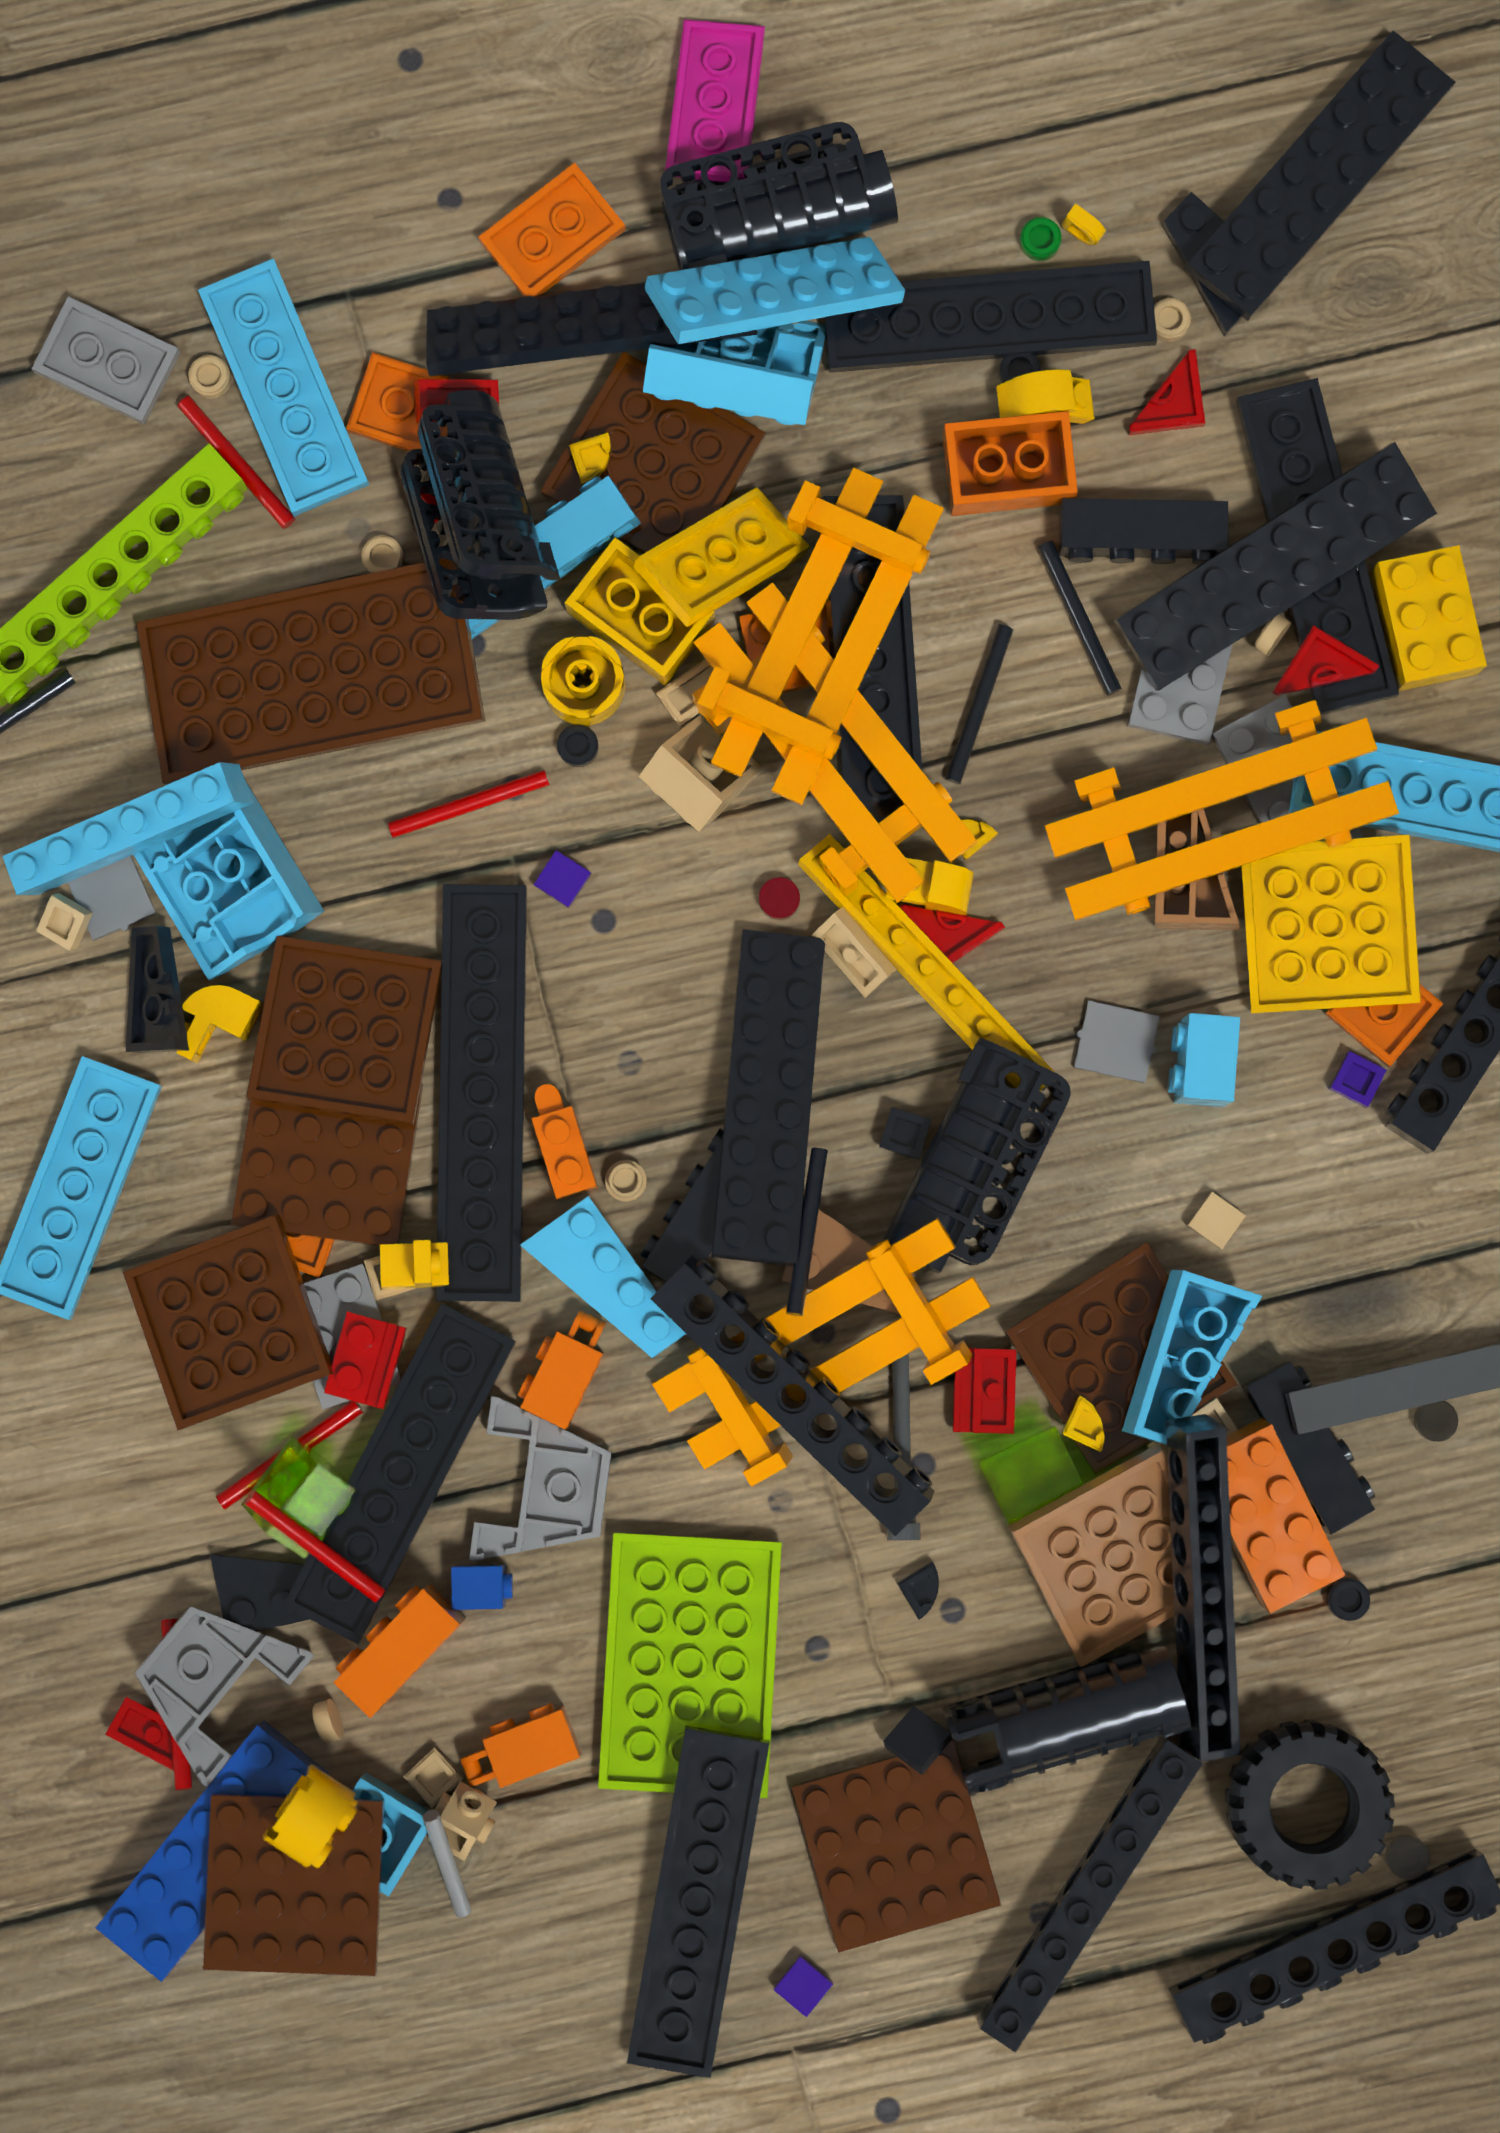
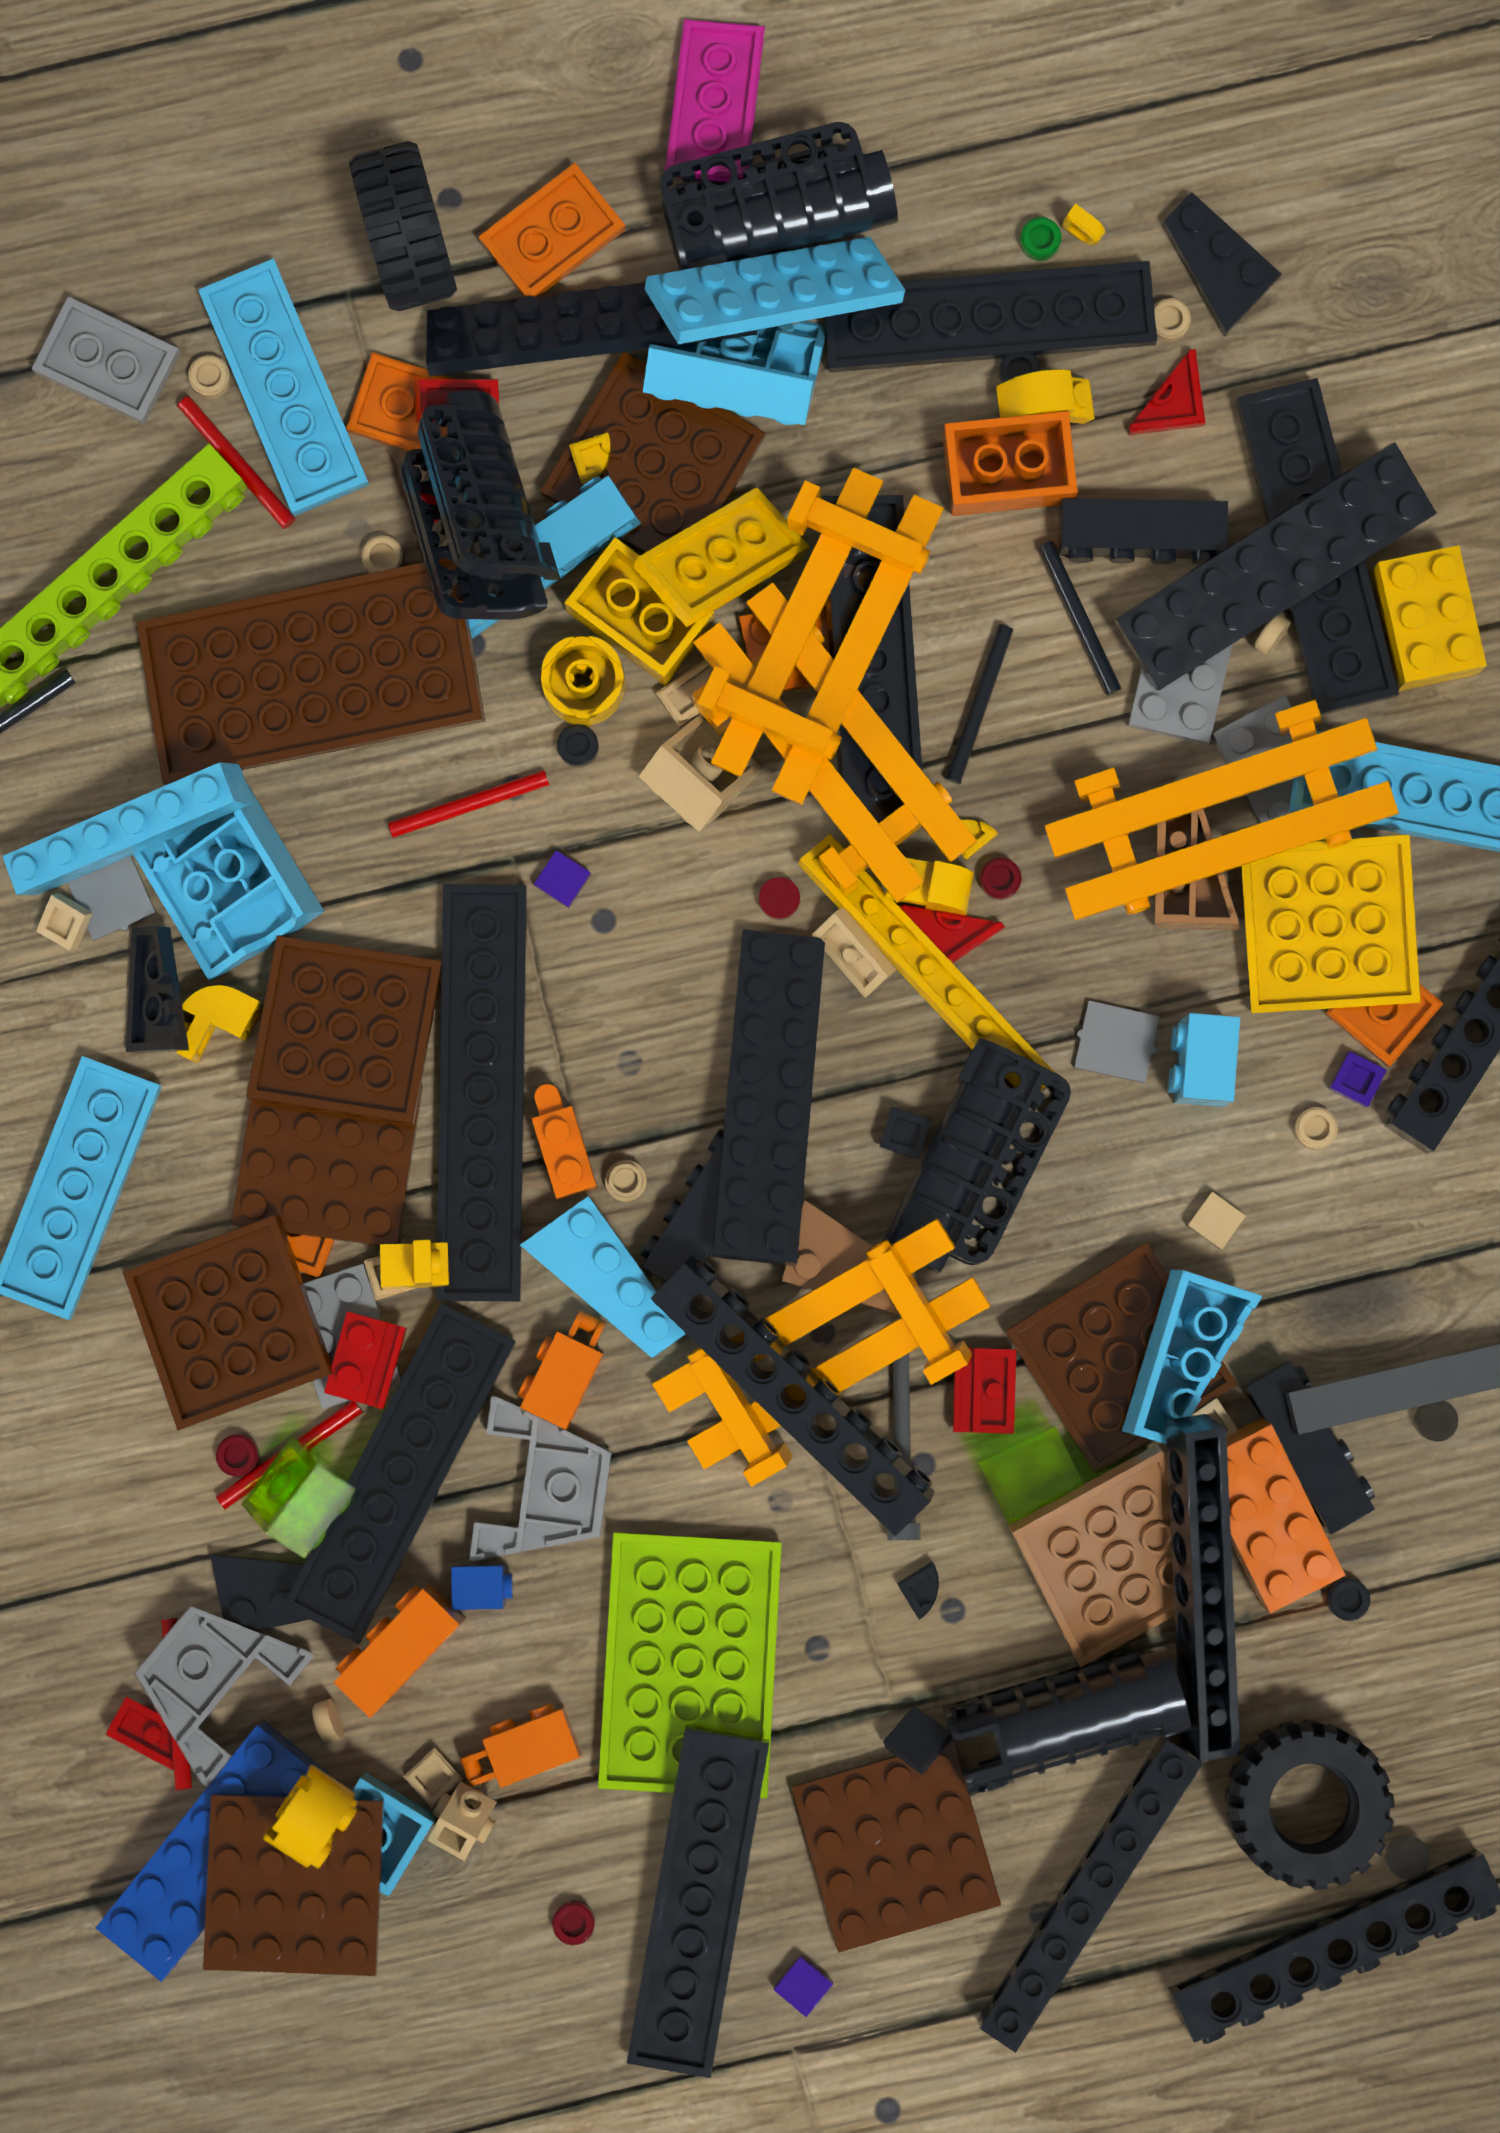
(237, 1455): none -> dark red tile
(314, 1545): red bar -> none
(402, 226): none -> black tyre
(447, 1863): light grey bar -> none
(573, 1922): none -> dark red tile
(807, 1231): black bar -> none
(1000, 878): none -> dark red tile
(1085, 1425): yellow tile -> none
(1315, 1128): none -> tan tile
(1320, 175): black plate -> none
(1322, 662): red tile -> none

